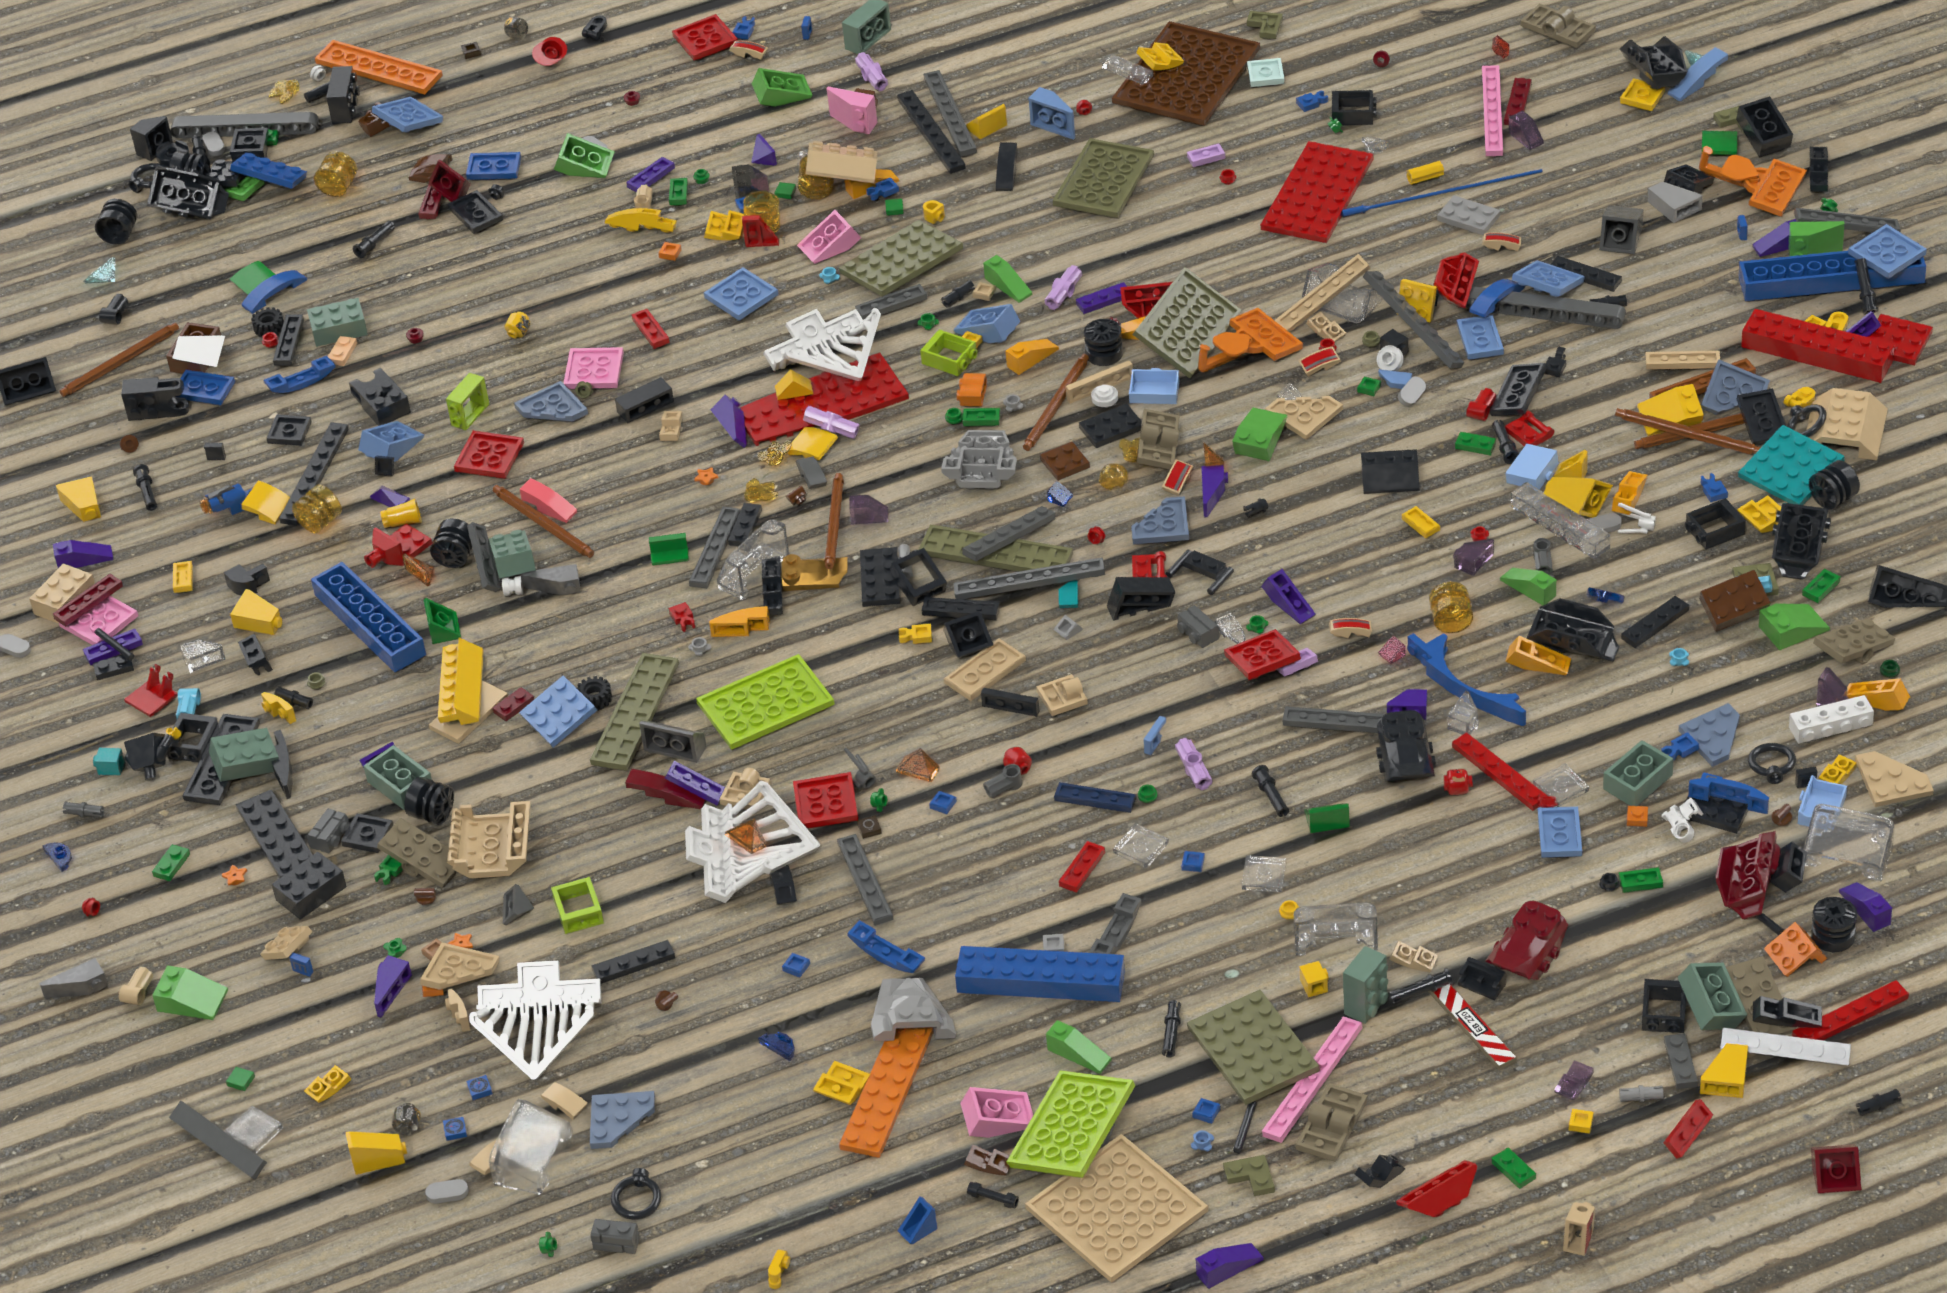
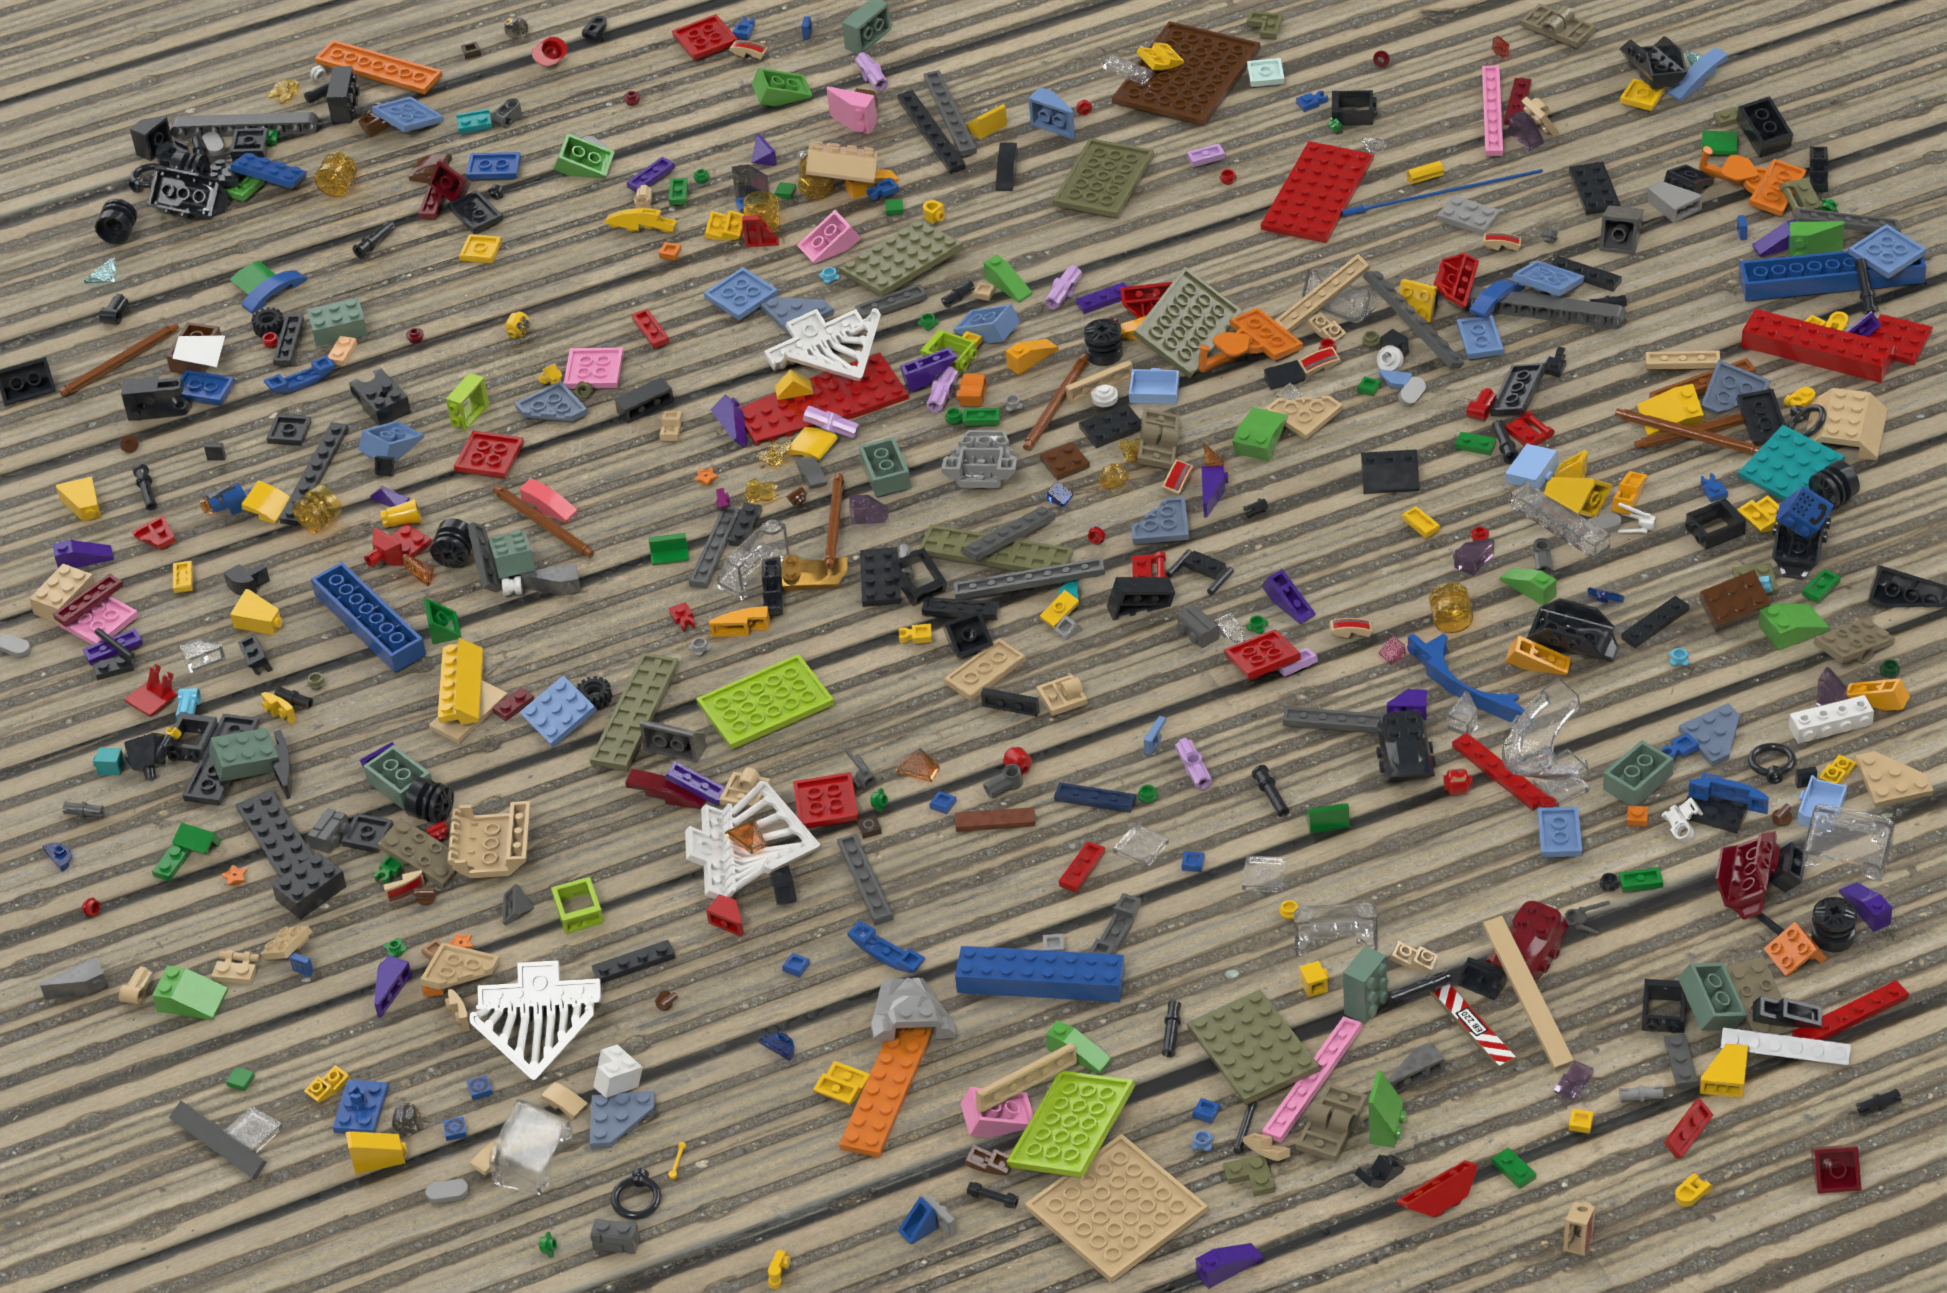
(155, 533): none -> red wing
(195, 838): none -> green panel
(235, 972): none -> tan plate
(360, 1106): none -> blue plate
(401, 889): none -> slope
(438, 831): none -> red plate
(474, 121): none -> teal plate
(480, 248): none -> yellow tile
(508, 113): none -> dark grey piece
(551, 375): none -> yellow plate
(616, 1072): none -> white brick
(673, 1174): none -> yellow hinge
(723, 499): none -> magenta plate
(725, 914): none -> red slope
(786, 309): none -> sand blue plate
(884, 467): none -> sand green brick
(925, 369): none -> dark purple slope
(942, 389): none -> lavender piece
(943, 1217): none -> light grey plate
(995, 819): none -> copper tile
(1026, 1077): none -> tan tile
(1061, 606): none -> yellow plate
(1263, 1145): none -> tan slope
(1283, 374): none -> black slope
(1385, 1113): none -> bright green slope
(1418, 1067): none -> flat silver slope
(1528, 992): none -> tan tile
(1533, 734): none -> clear windscreen
(1539, 113): none -> tan plate
(1549, 236): none -> dark grey plate
(1578, 916): none -> dark grey plant
(1593, 187): none -> black plate
(1688, 1195): none -> yellow plate
(1804, 193): none -> olive plate
(1804, 512): none -> blue slope

